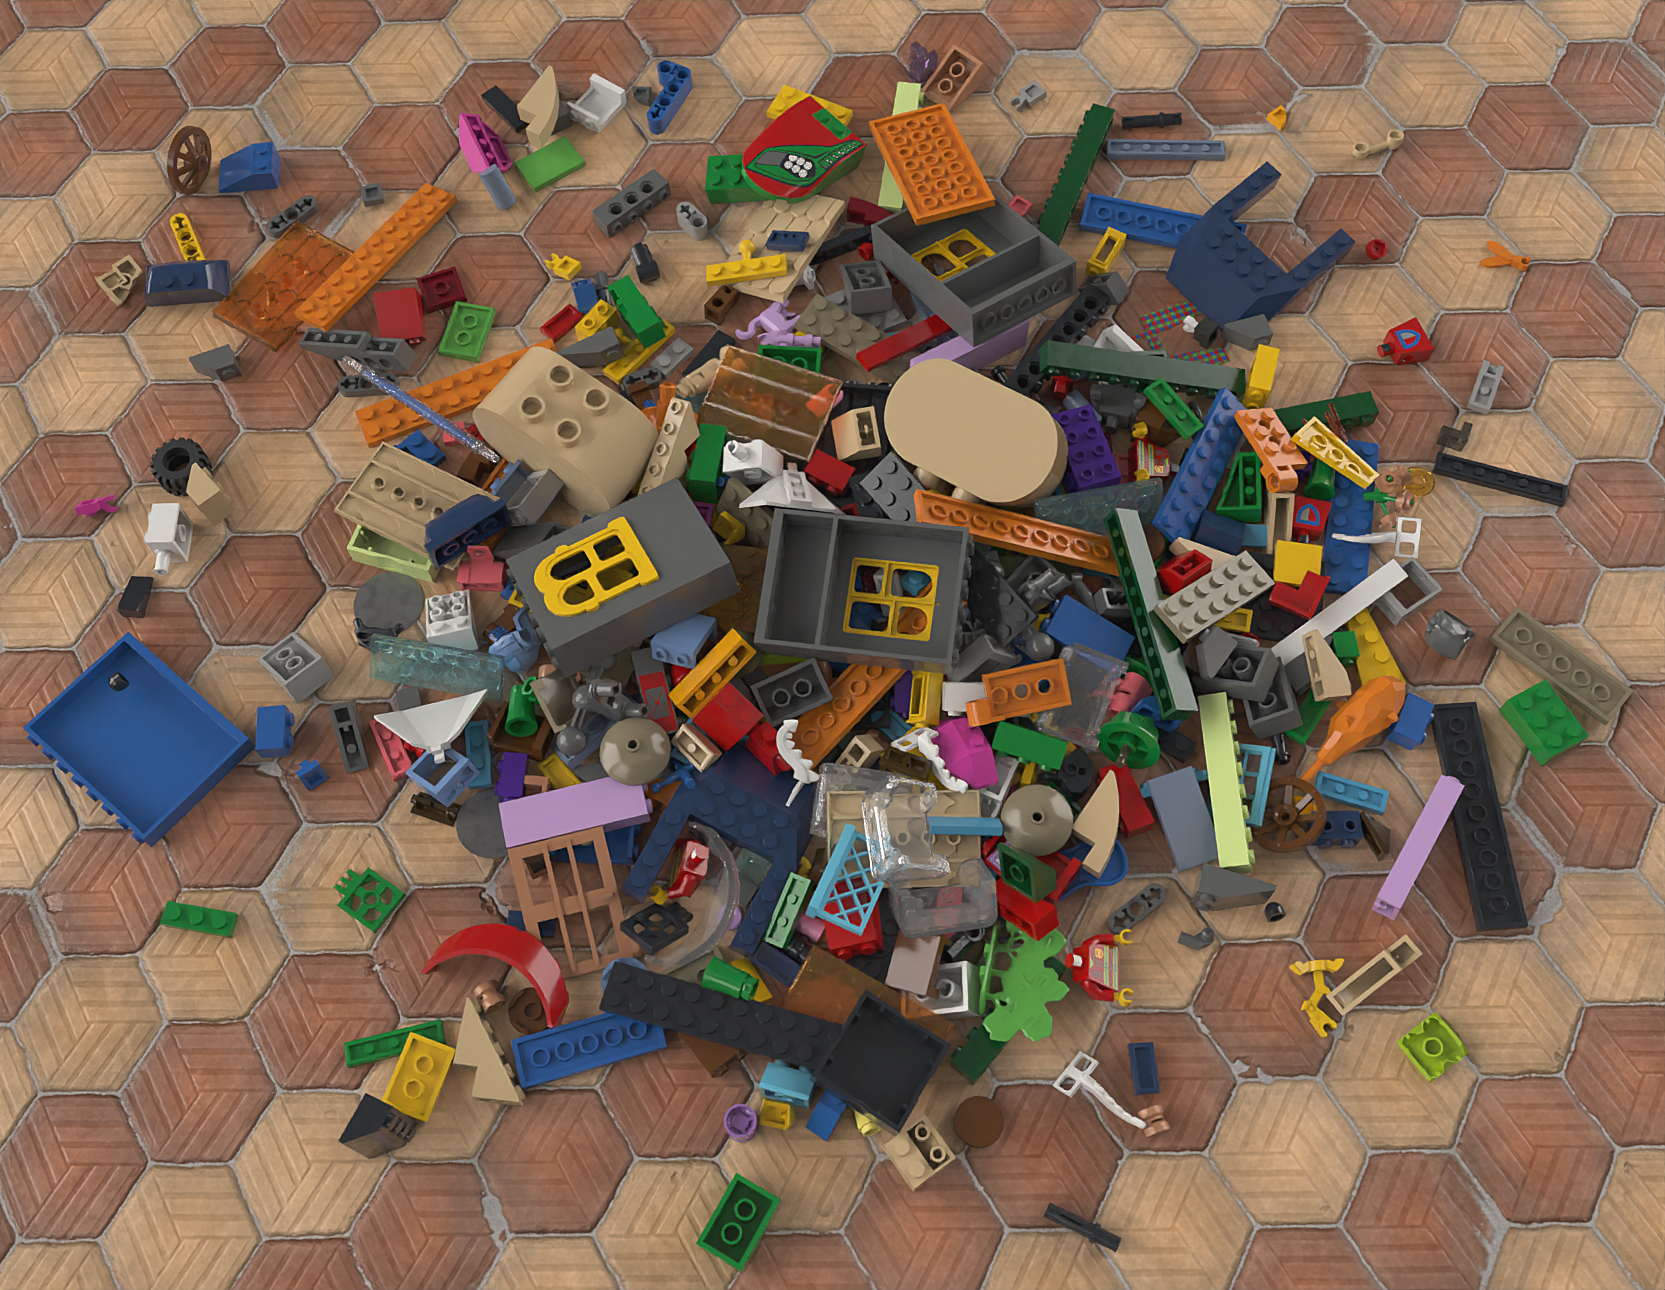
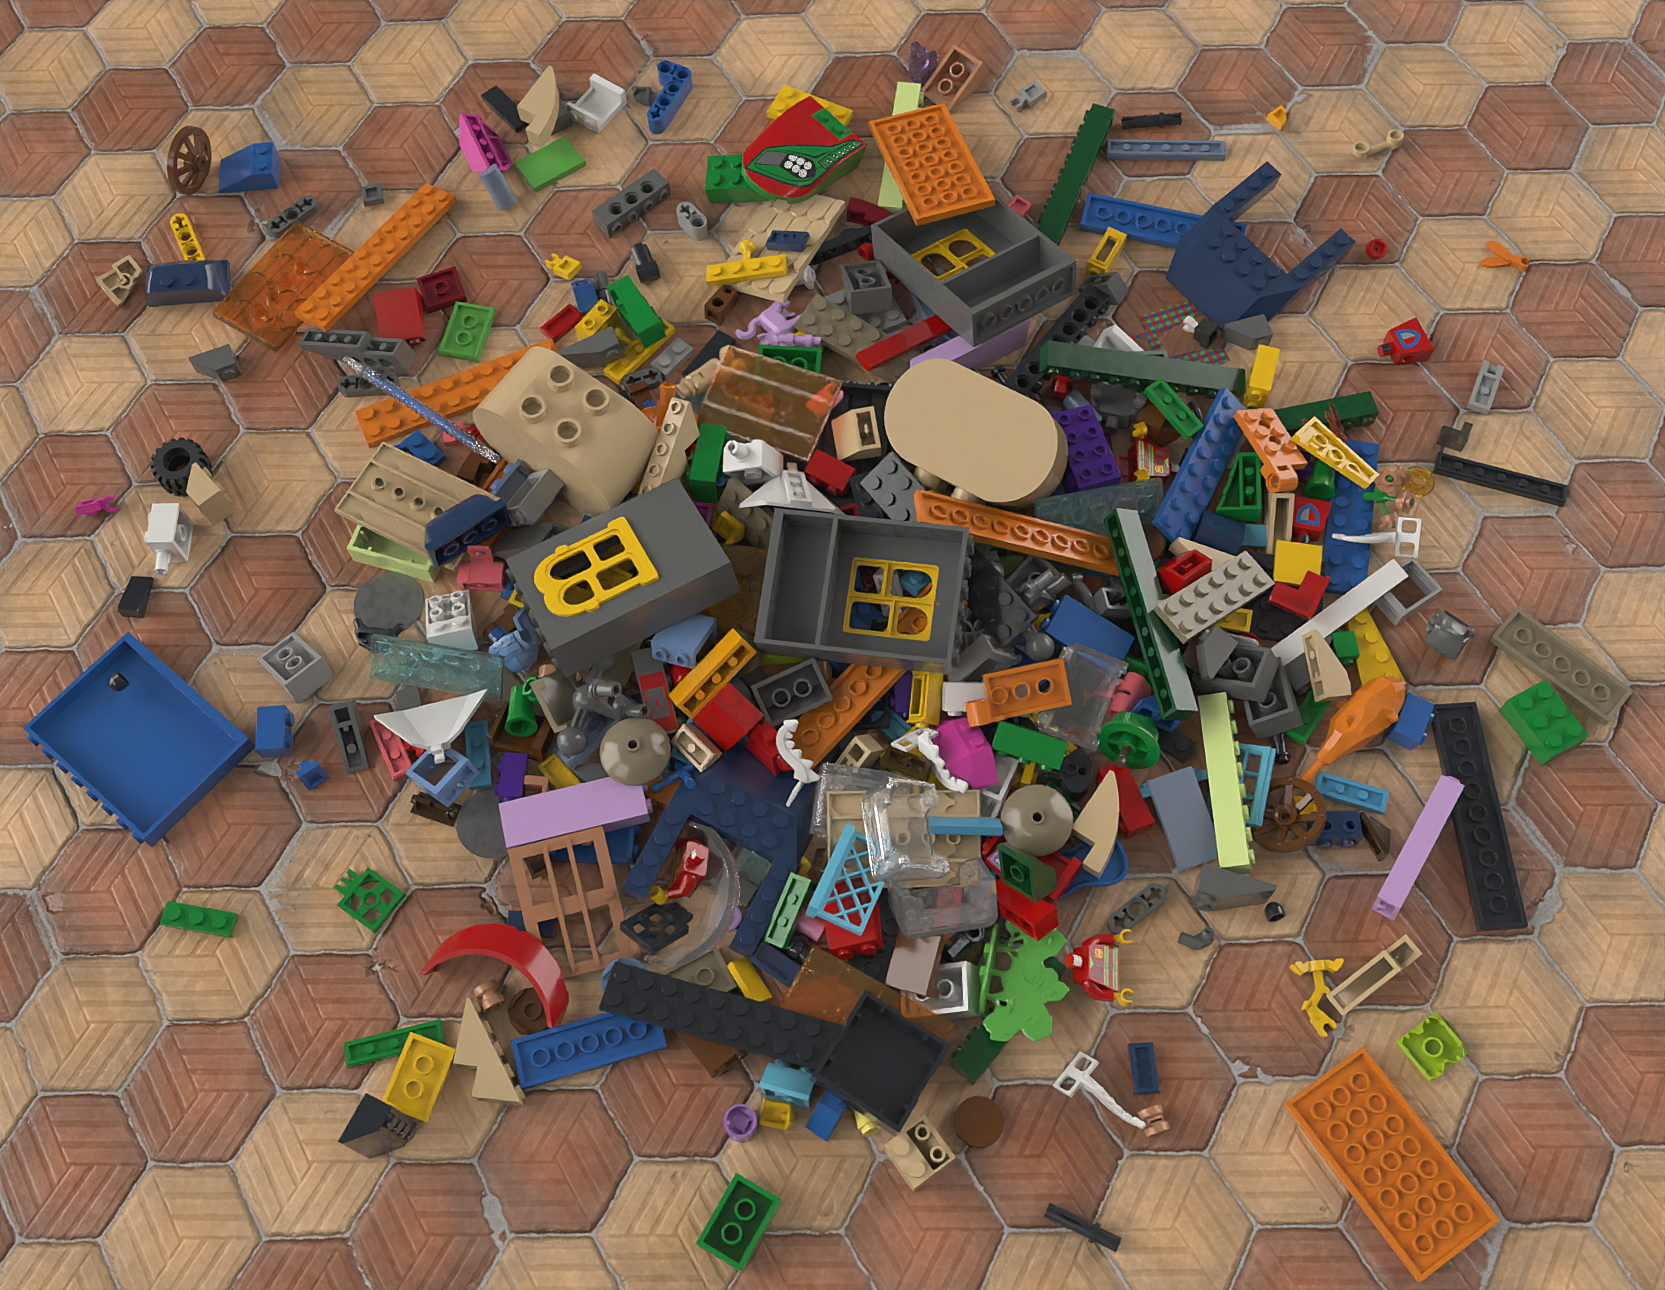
(729, 980): green plant -> none
(1391, 1164): none -> orange plate

